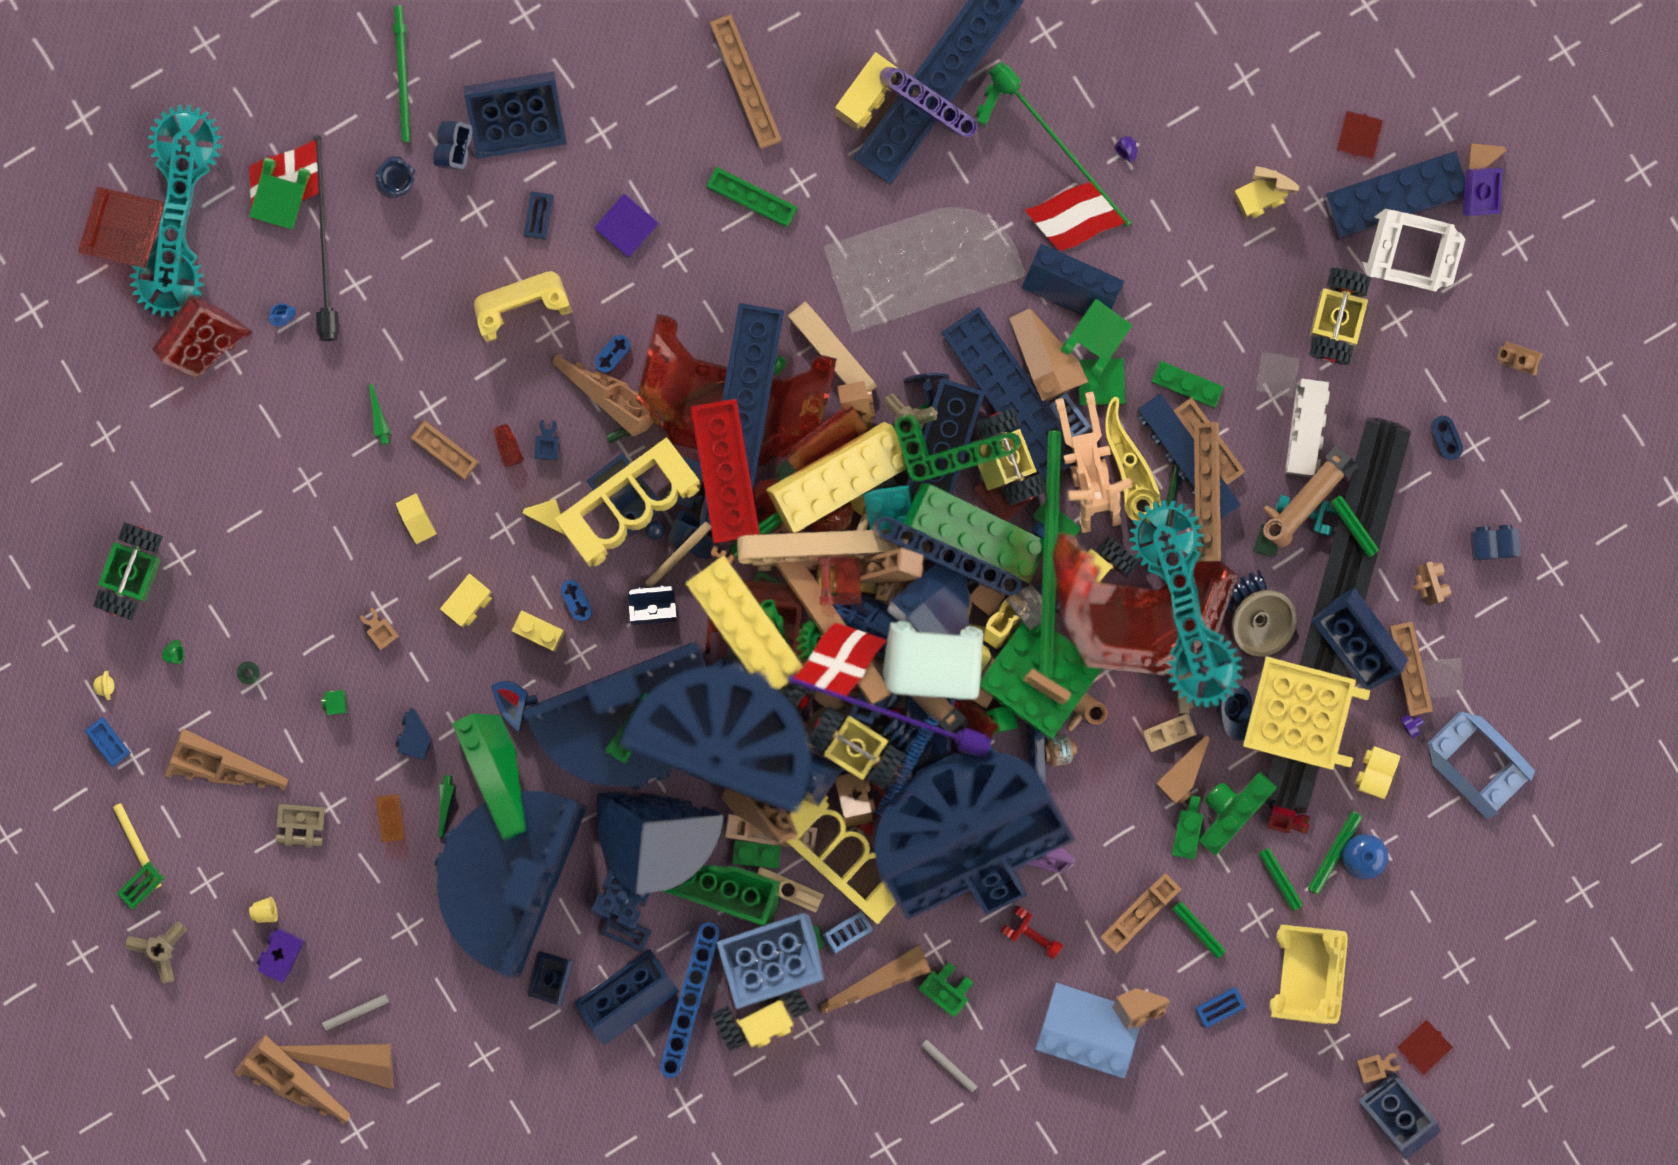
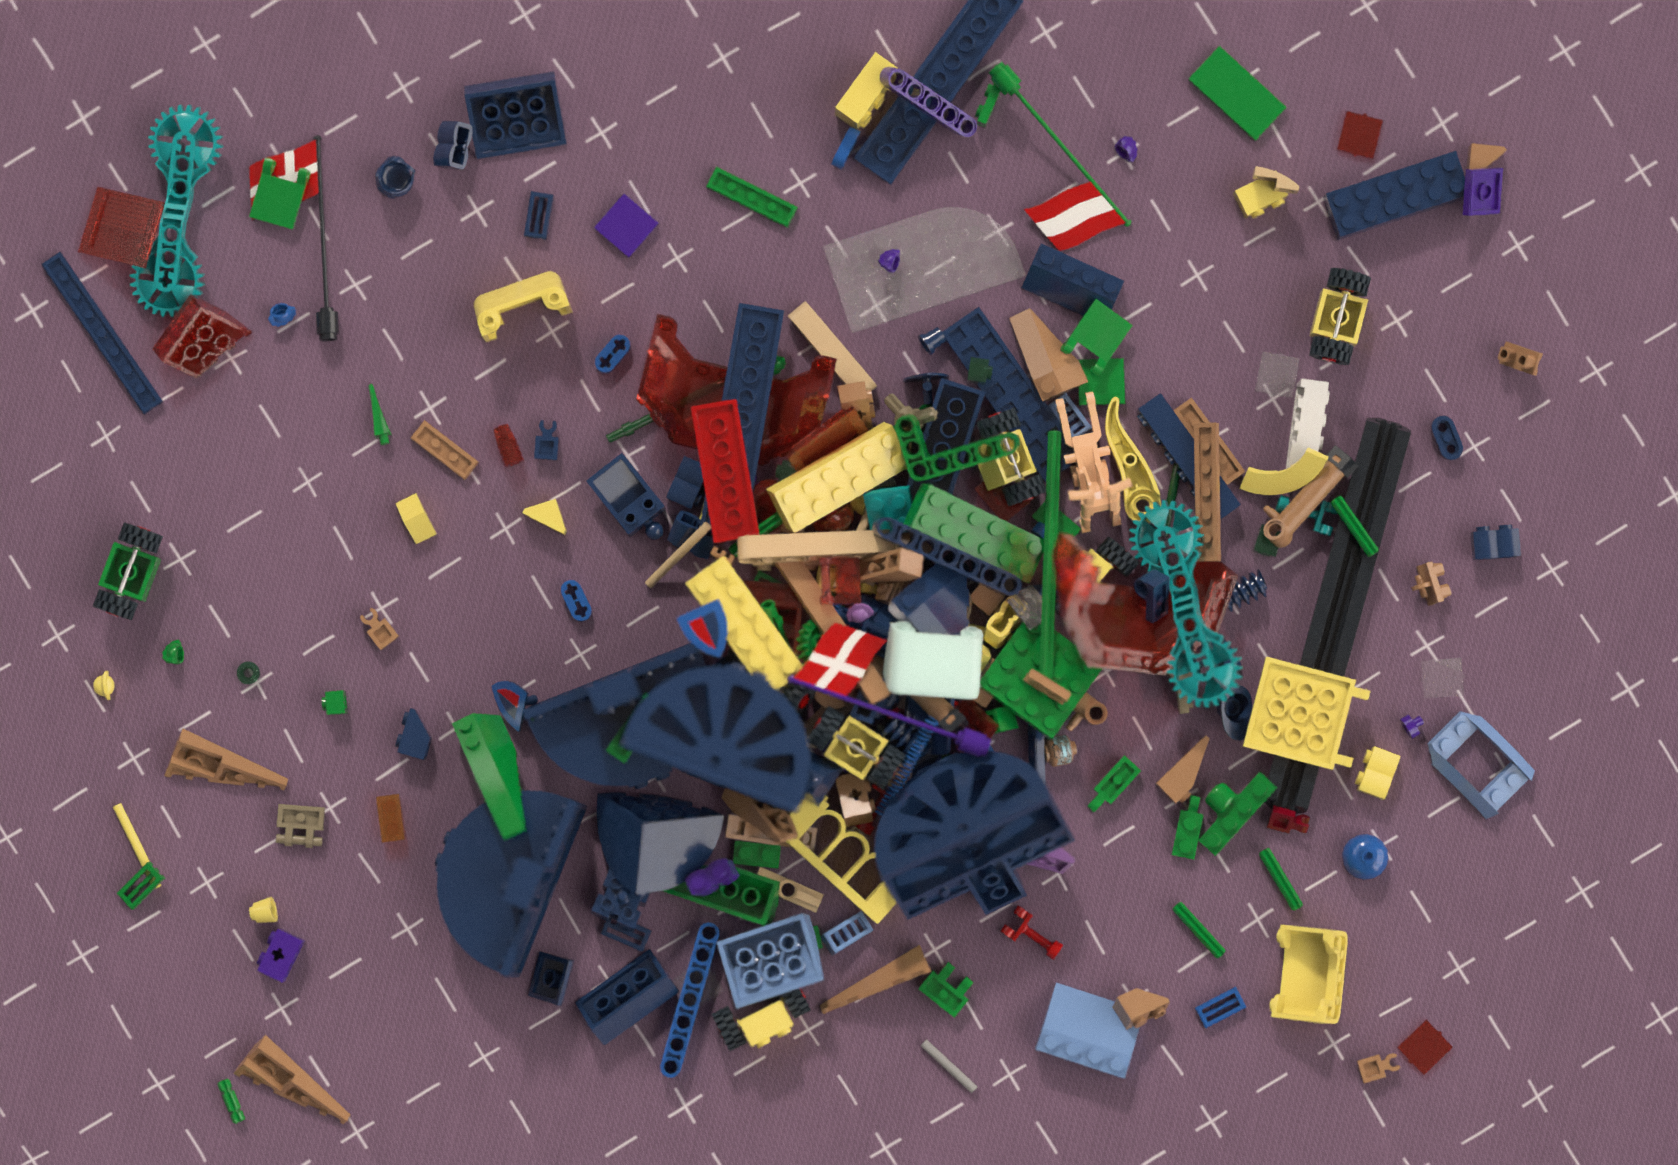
(102, 333): none -> dark blue tile
(107, 741): blue plate -> none
(161, 960): dark tan bush -> none
(231, 1101): none -> green axle
(355, 1012): light grey bar -> none
(360, 1061): medium nougat wedge -> none
(399, 30): green bar -> none
(446, 793): green piece -> none
(466, 601): light yellow brick -> none
(538, 631): light yellow brick -> none
(609, 394): medium nougat wedge -> none
(652, 605): dark blue bracket -> none
(673, 467): light yellow fence -> none
(706, 627): none -> blue shield
(708, 880): none -> dark purple brick
(745, 81): medium nougat plate -> none
(845, 148): none -> blue beam
(859, 612): none -> medium lavender piece
(890, 260): none -> dark purple piece
(932, 340): none -> dark blue piece
(979, 371): none -> clear green plate
(1114, 783): none -> green plate
(1140, 913): medium nougat slope -> none
(1155, 590): none -> dark blue plate
(1169, 732): tan slope -> none
(1187, 384): green plate -> none
(1237, 93): none -> green tile
(1273, 627): dark tan dish -> none
(1286, 480): none -> light yellow tile
(1335, 852): green axle -> none
(1360, 640): dark blue slope -> none
(1386, 242): white wedge -> none
(1400, 1116): dark blue slope -> none
(1413, 675): medium nougat plate -> none

